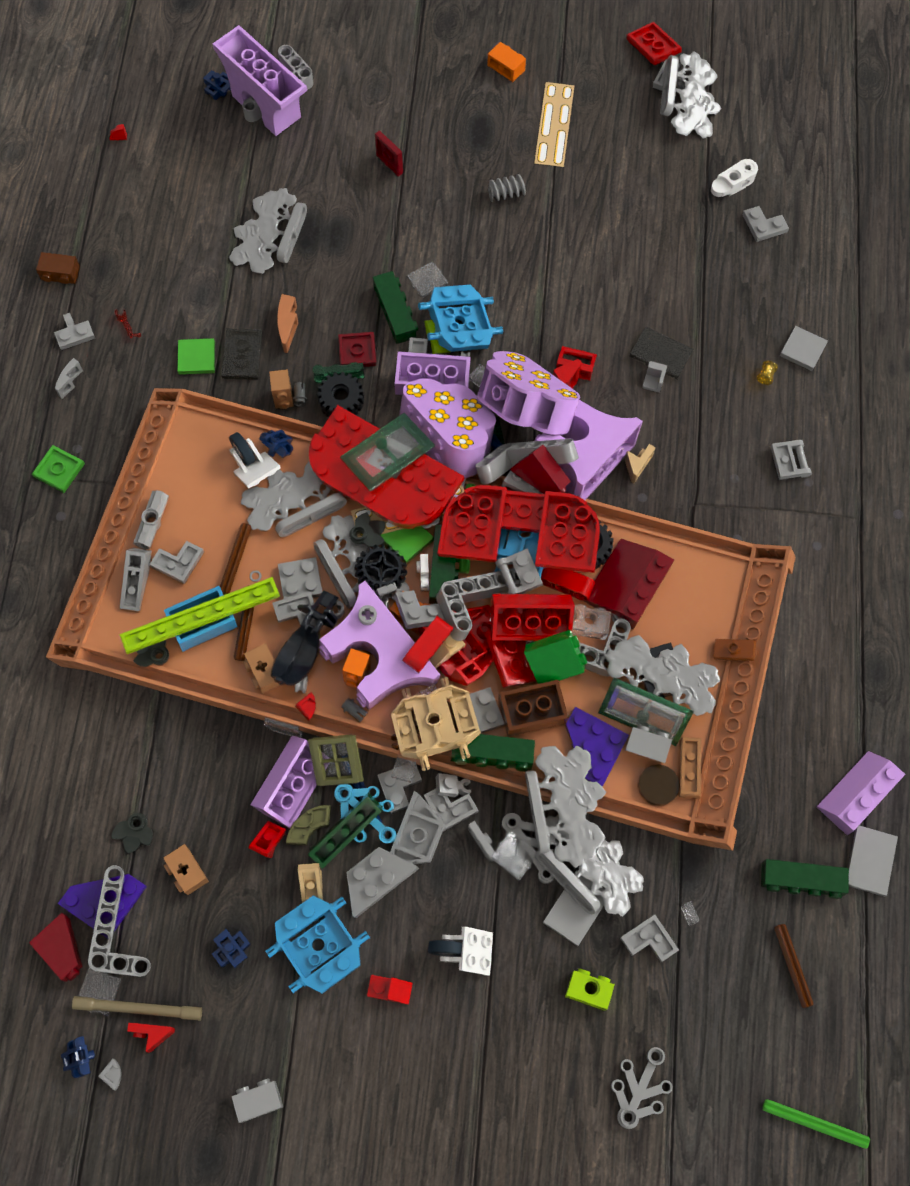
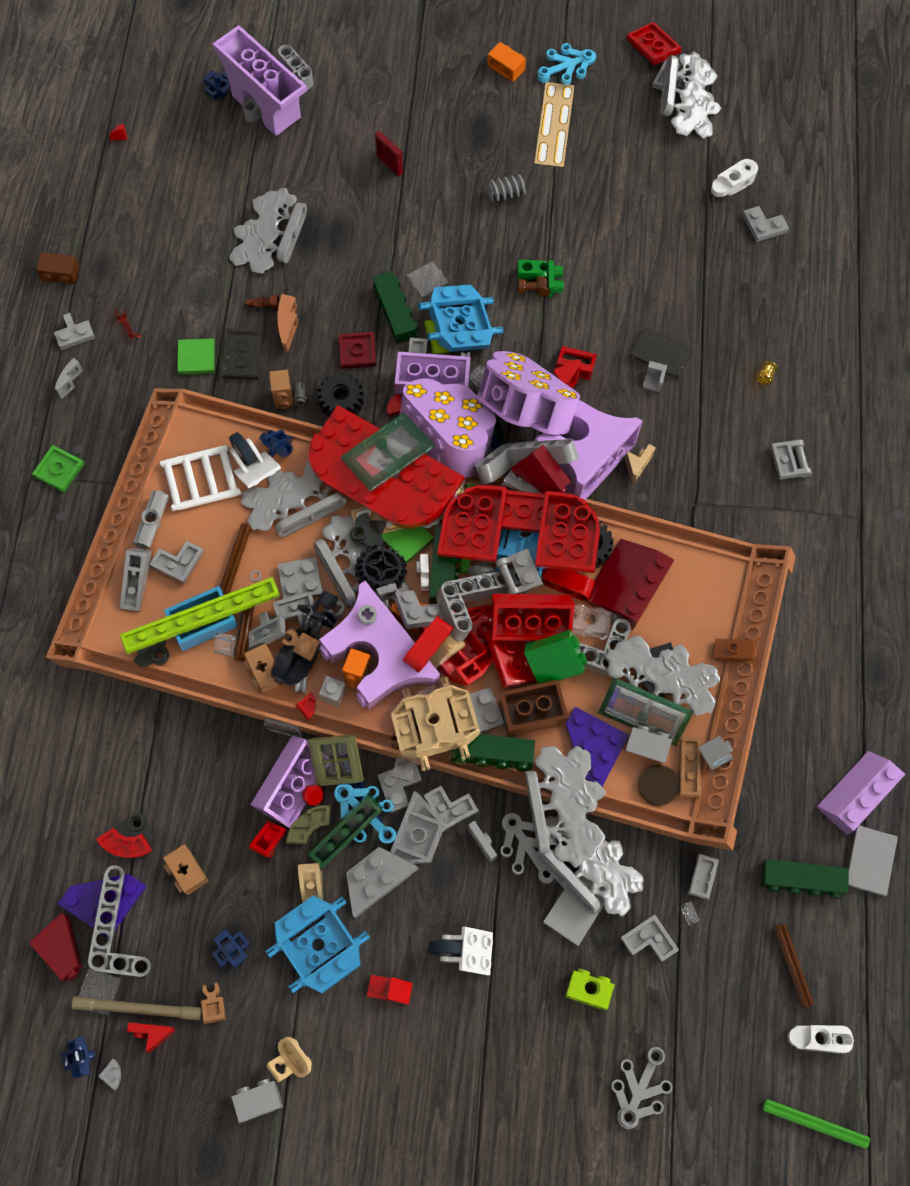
(124, 846): none -> red tile
(204, 456): none -> white bar
(213, 1007): none -> medium nougat plate
(224, 644): none -> clear tile
(268, 631): none -> light grey plate
(272, 301): none -> copper piece
(292, 1058): none -> tan bracket
(304, 644): none -> medium nougat plate
(312, 795): none -> red tile
(332, 691): none -> light grey brick
(353, 709): dark grey pin -> none
(354, 368): clear green plate -> none
(394, 405): none -> red tile
(450, 786): light grey plate -> none
(479, 569): none -> light grey tile
(514, 855): clear piece -> none
(543, 275): none -> green hips
(586, 57): none -> medium azure plant
(703, 876): none -> light grey plate
(716, 752): none -> light grey brick
(803, 348): light grey tile -> none
(804, 1038): none -> white piece

